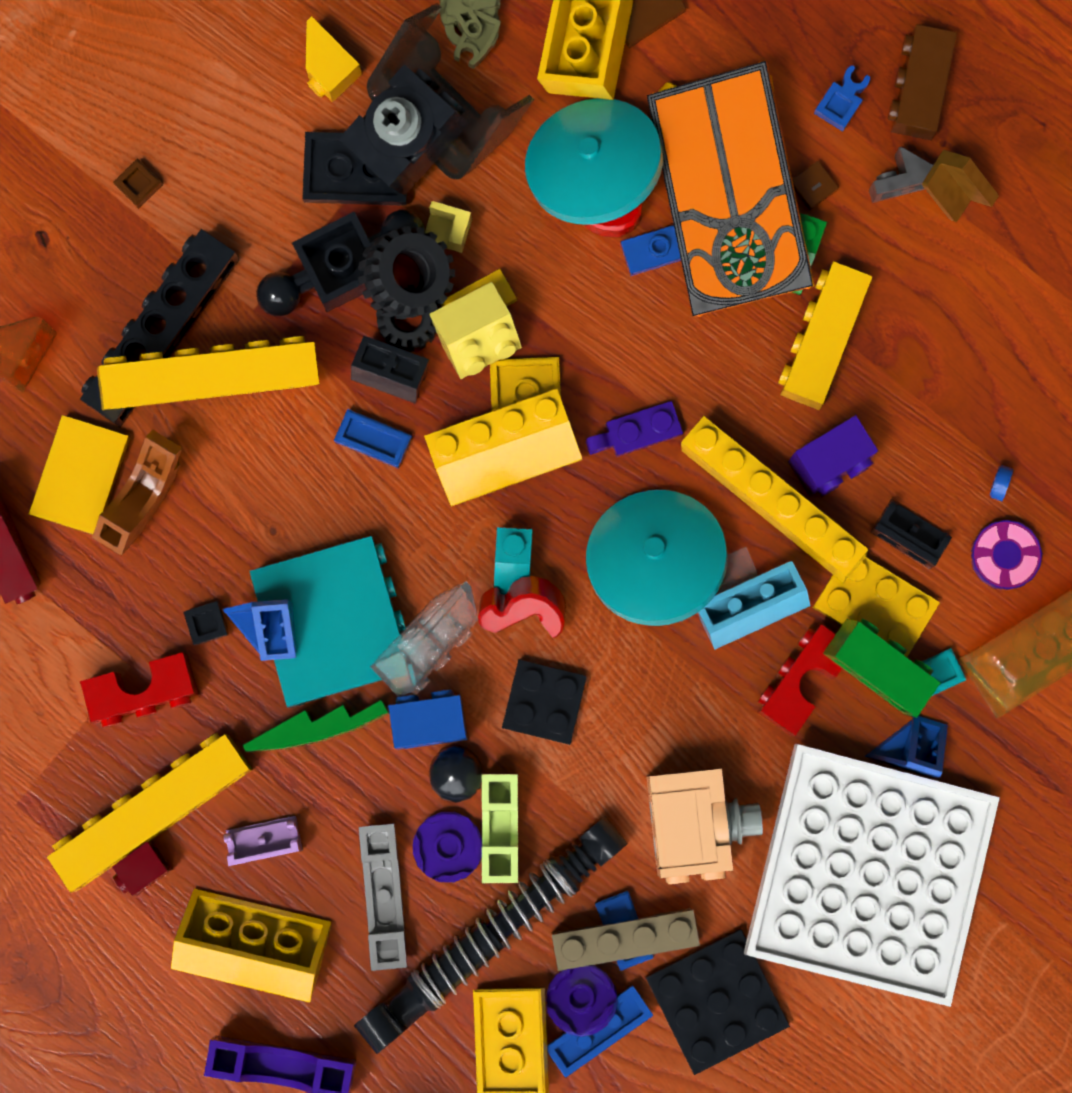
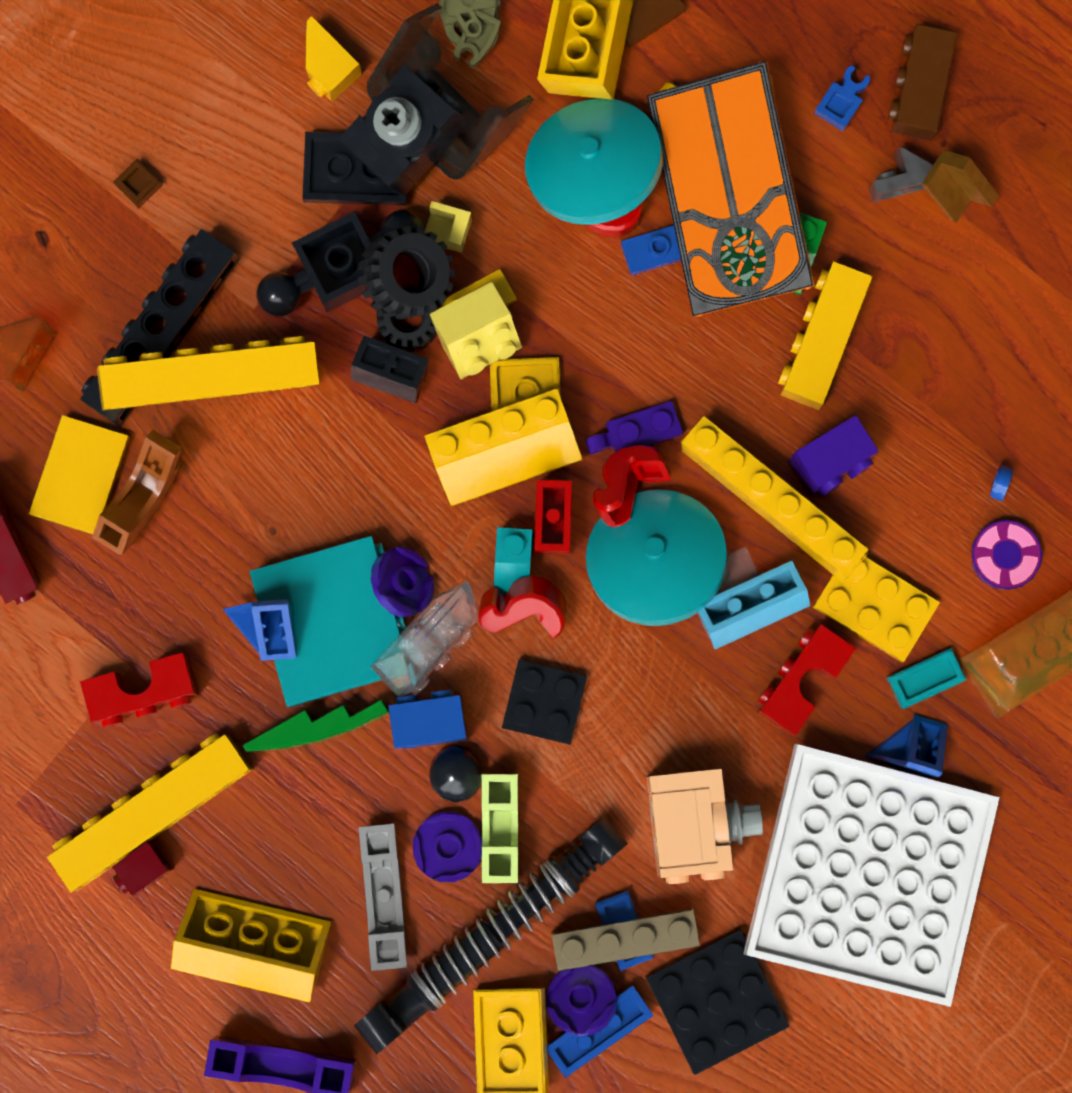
(206, 623): black plate -> none
(262, 840): lavender hinge -> none
(372, 438): blue tile -> none
(401, 582): none -> dark purple tile
(553, 517): none -> red brick
(622, 475): none -> red animal
(814, 185): reddish brown tile -> none
(882, 666): green brick -> none
(911, 534): black hinge -> none

